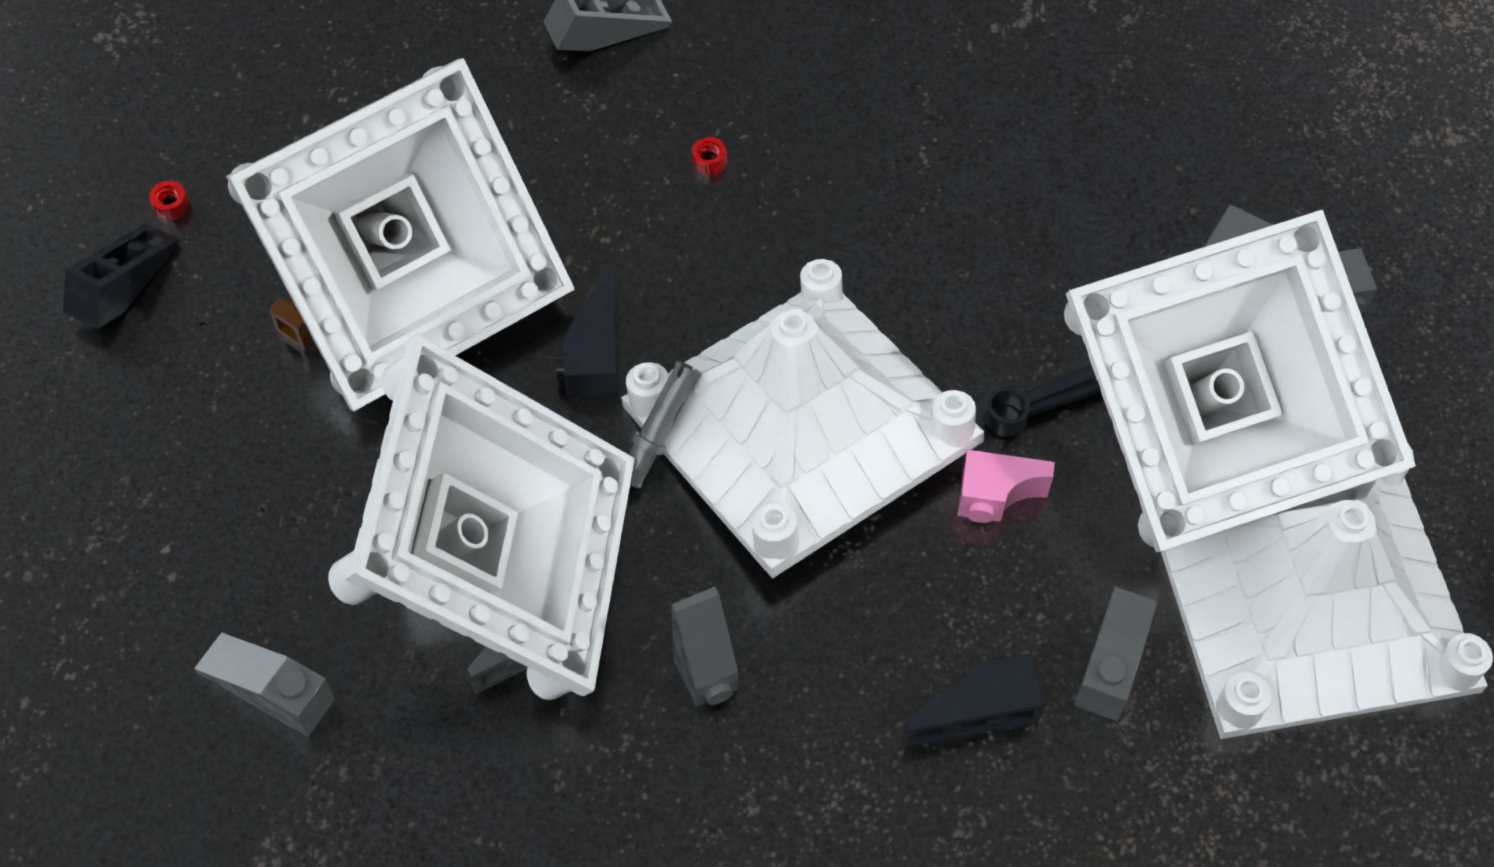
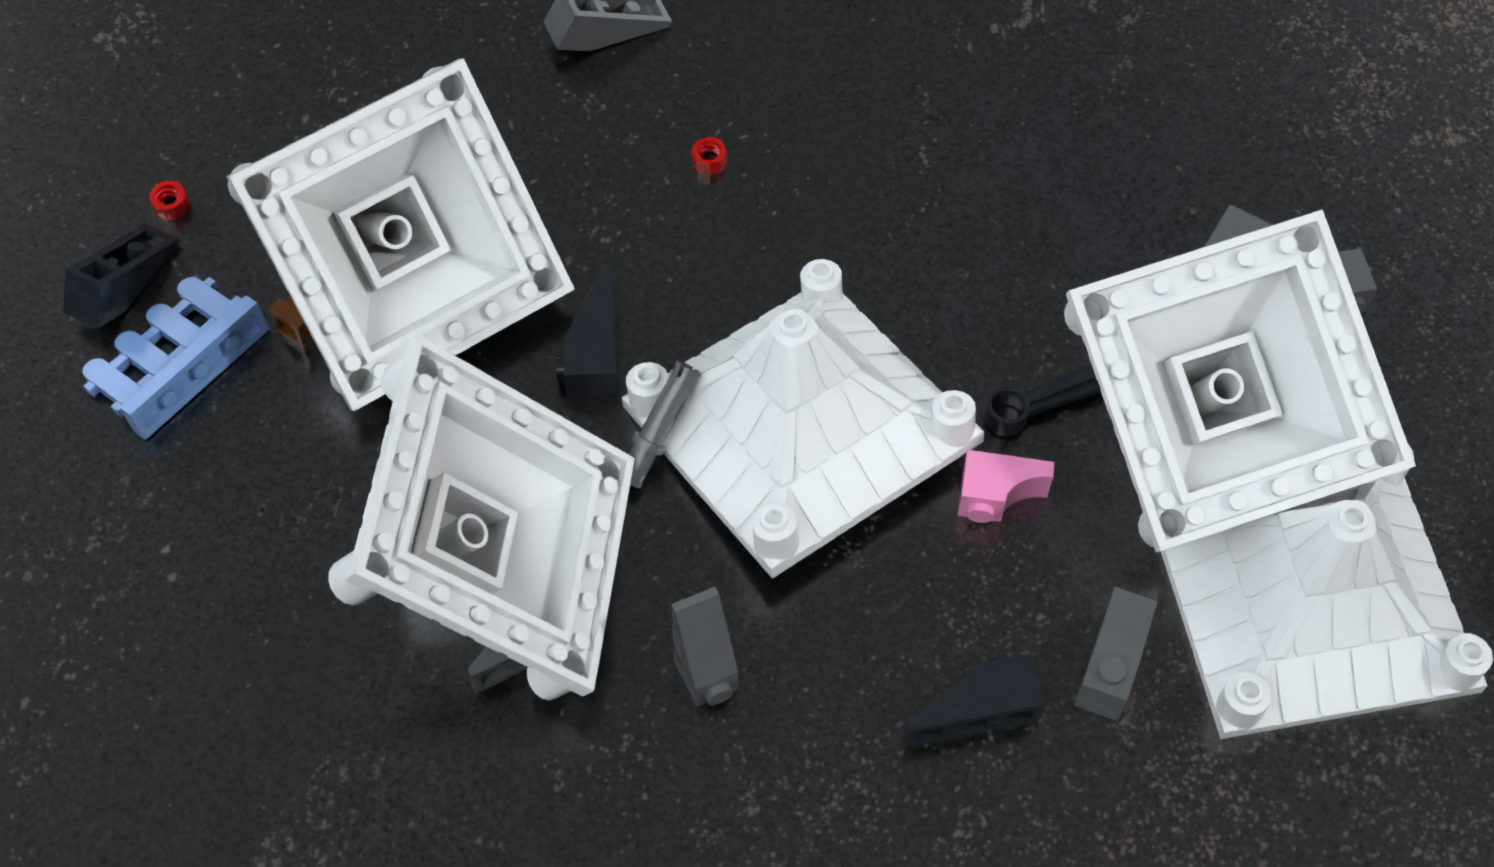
(182, 374): none -> medium blue fence
(268, 681): dark grey slope -> none

